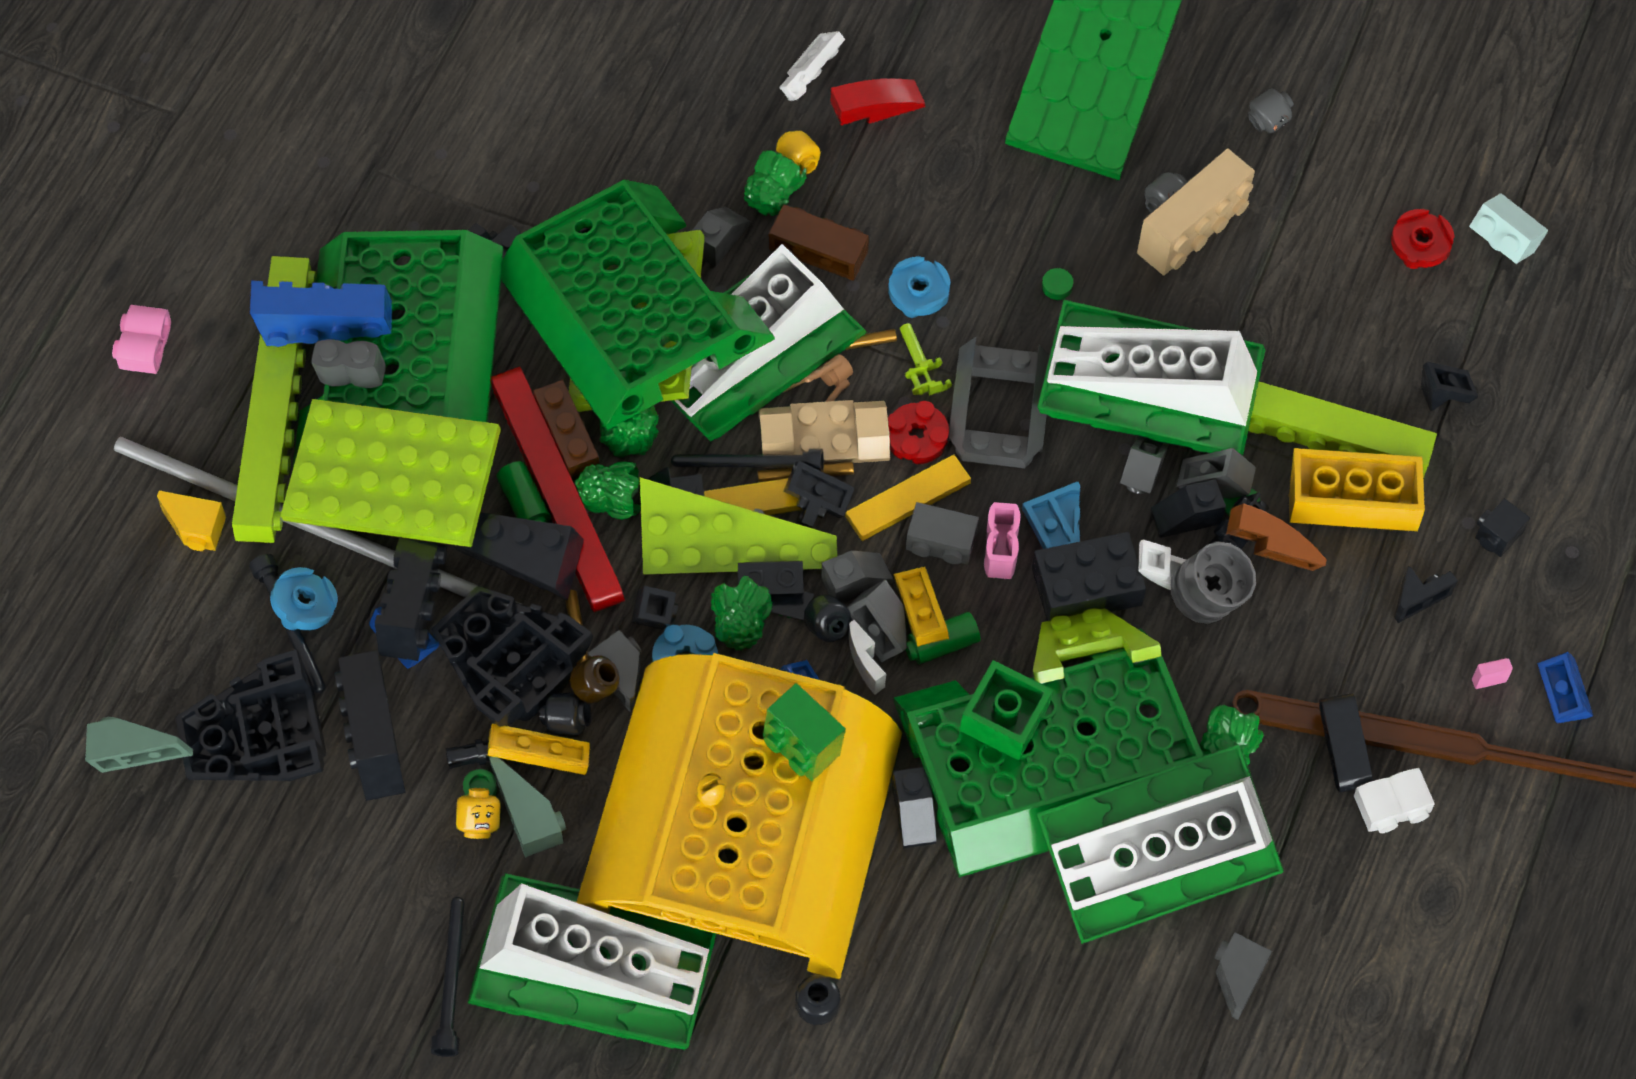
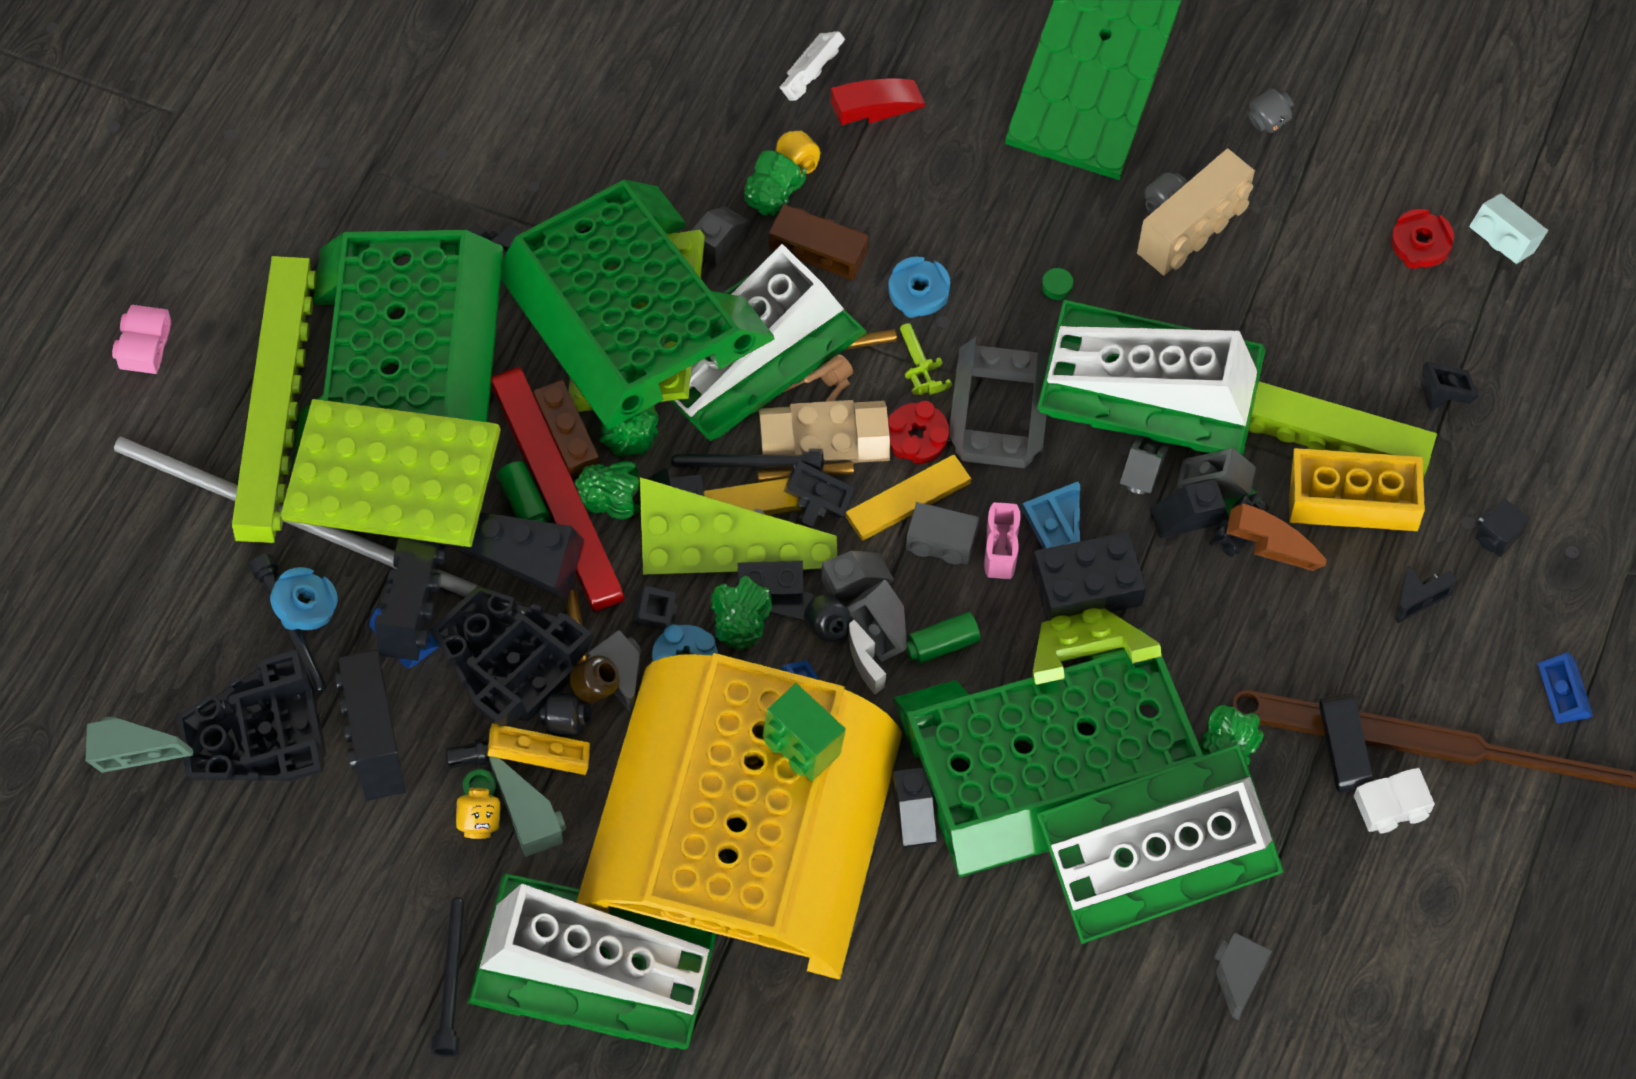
(194, 519): yellow slope -> none
(319, 312): blue wedge -> none
(348, 363): dark grey brick -> none
(713, 795): yellow hinge -> none
(817, 999): black head -> none
(921, 606): yellow tile -> none
(1006, 710): green brick -> none
(1157, 563): white slope -> none
(1213, 582): flat silver wheel -> none
(1492, 673): bright pink tile -> none

